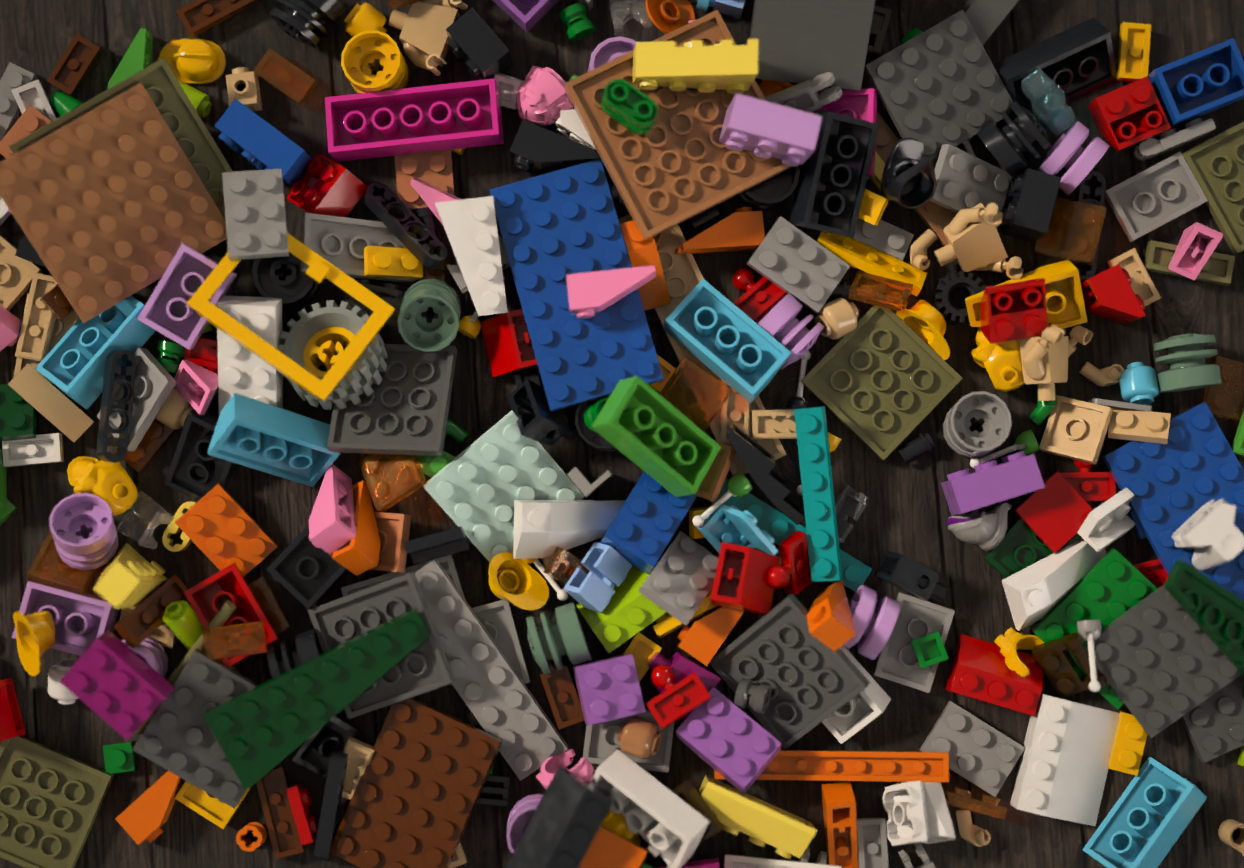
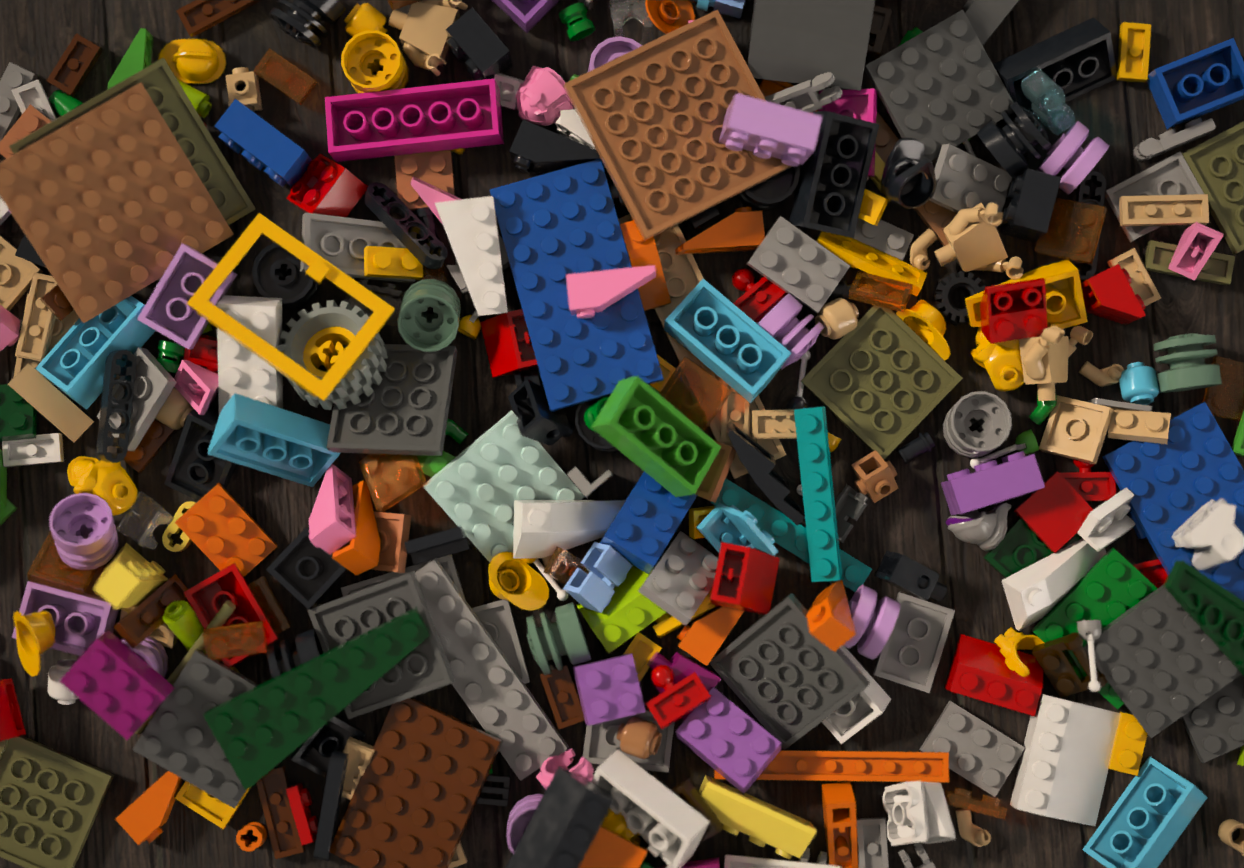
(120, 757): green plate -> none
(255, 214): light grey plate -> none
(629, 106): green brick -> none
(695, 66): light yellow wedge -> none
(737, 487): hinge -> none
(753, 696): dark grey wheel -> none
(795, 567): red plate -> none
(875, 476): none -> medium nougat brick
(929, 649): green plate -> none
(1129, 114): red slope -> none
(1163, 210): none -> tan plate

